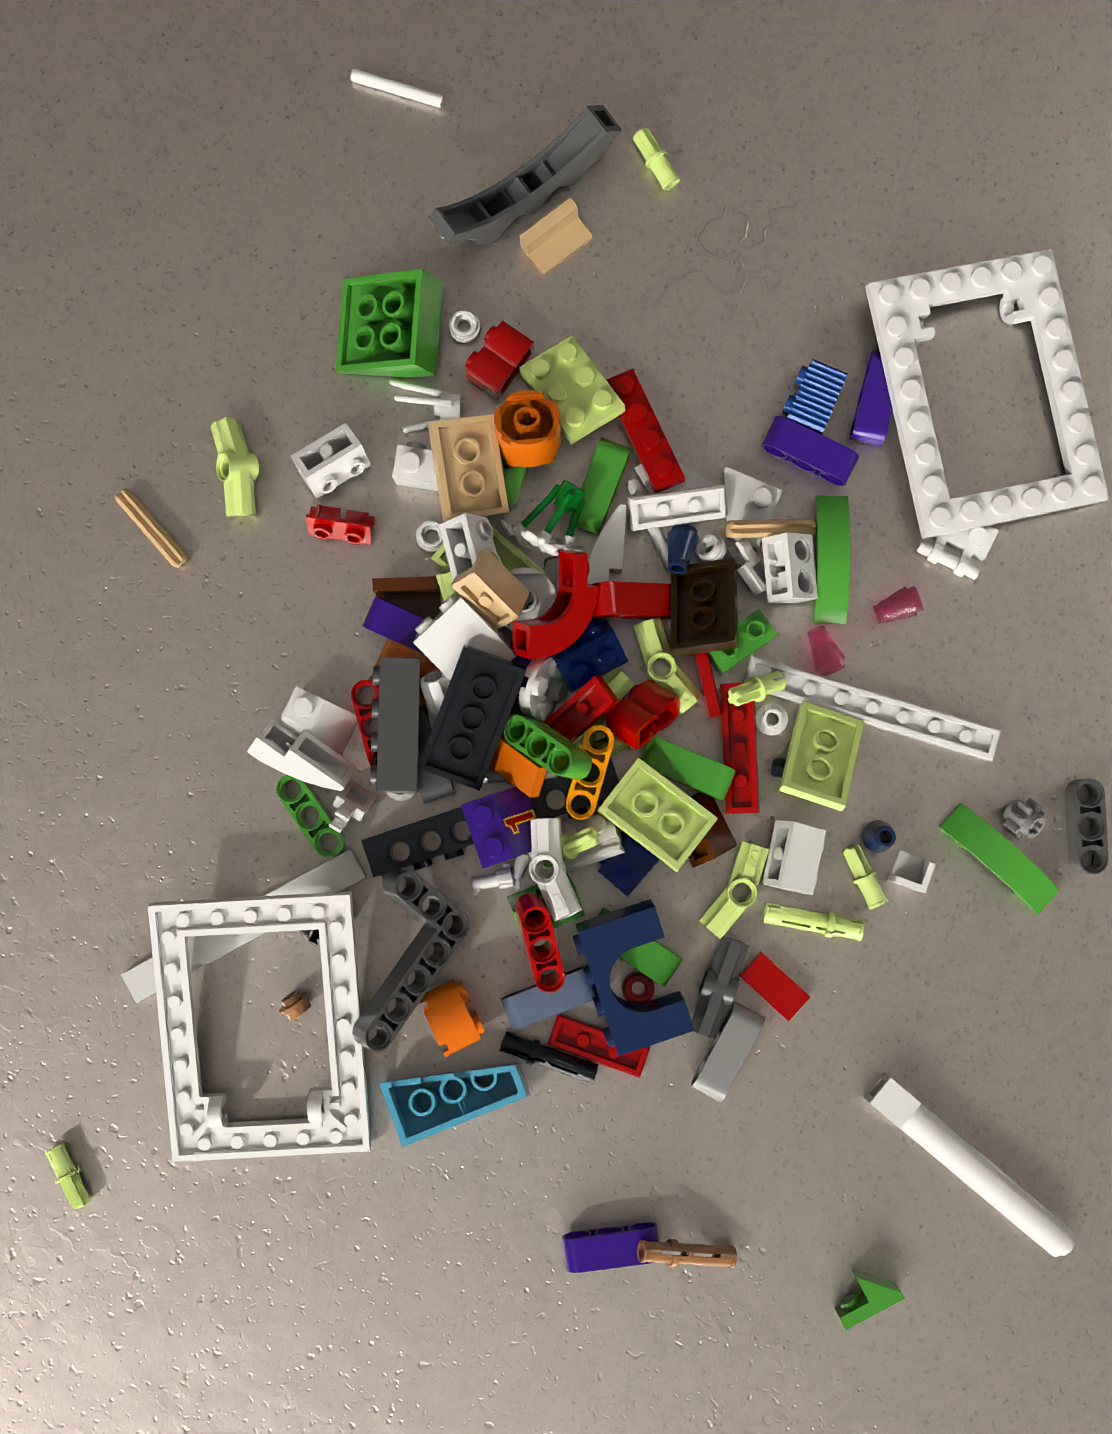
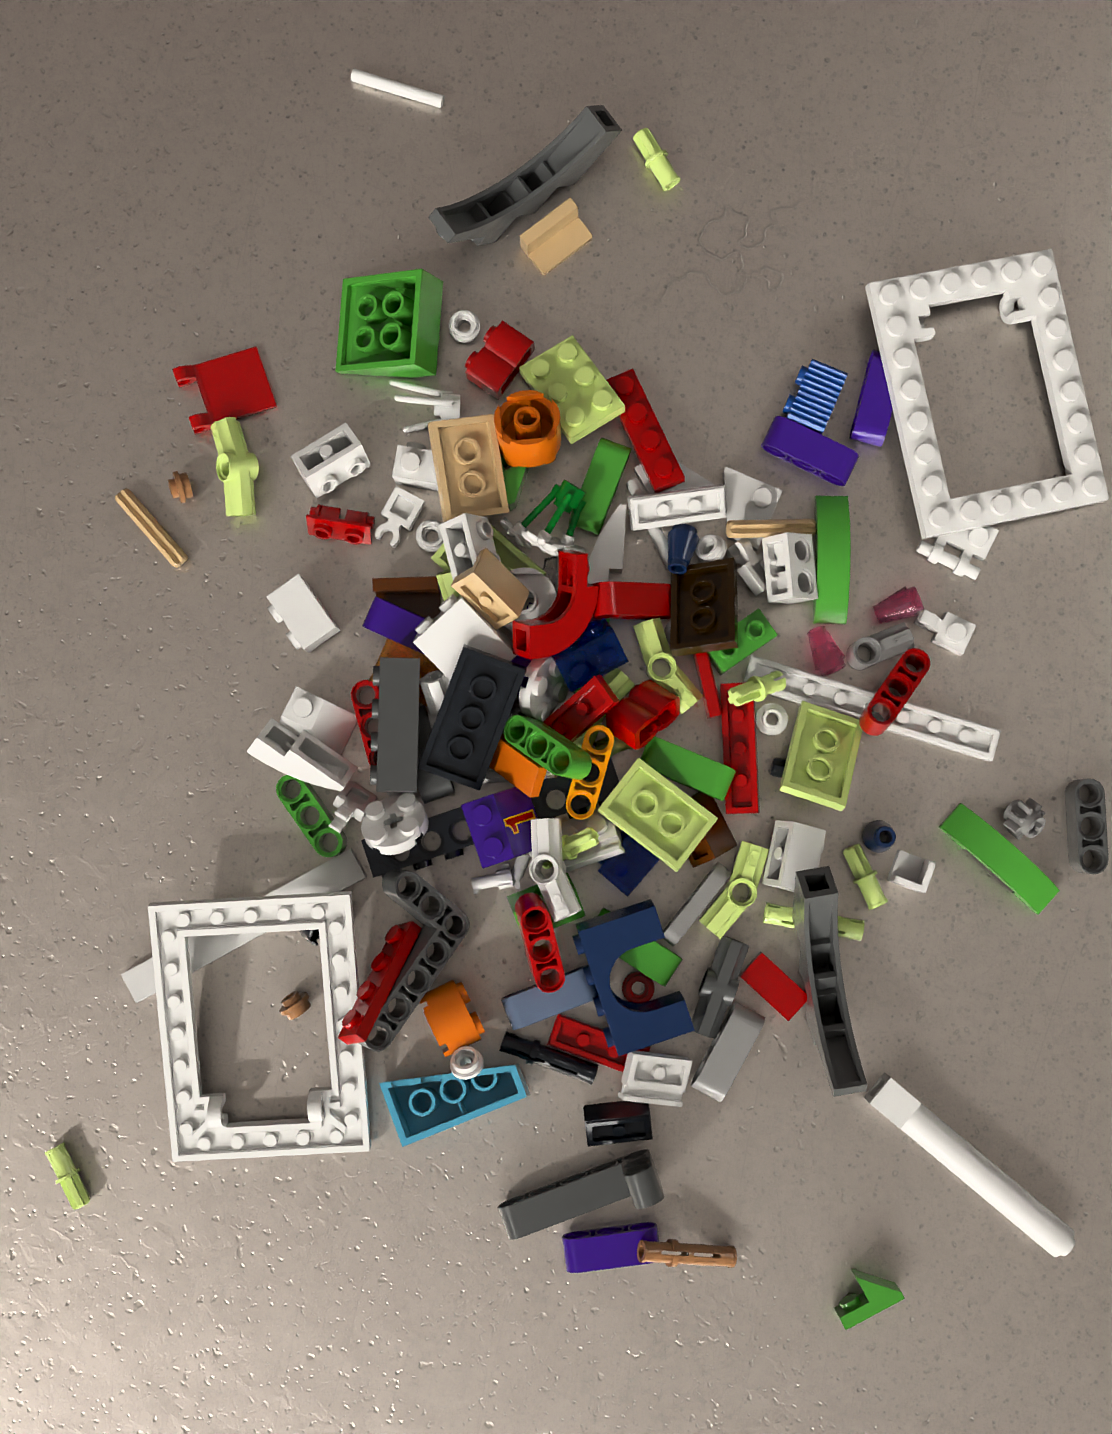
(180, 486): none -> medium nougat plate
(228, 386): none -> red flag
(302, 613): none -> white brick
(375, 990): none -> red plate
(383, 813): none -> white plate
(401, 511): none -> white plate
(466, 1055): none -> white plate
(582, 1193): none -> dark grey beam
(617, 1122): none -> black slope
(655, 1078): none -> white plate
(696, 903): none -> light grey beam
(820, 968): none -> dark grey arch
(881, 646): none -> light grey piece
(904, 682): none -> red beam
(949, 631): none -> white plate

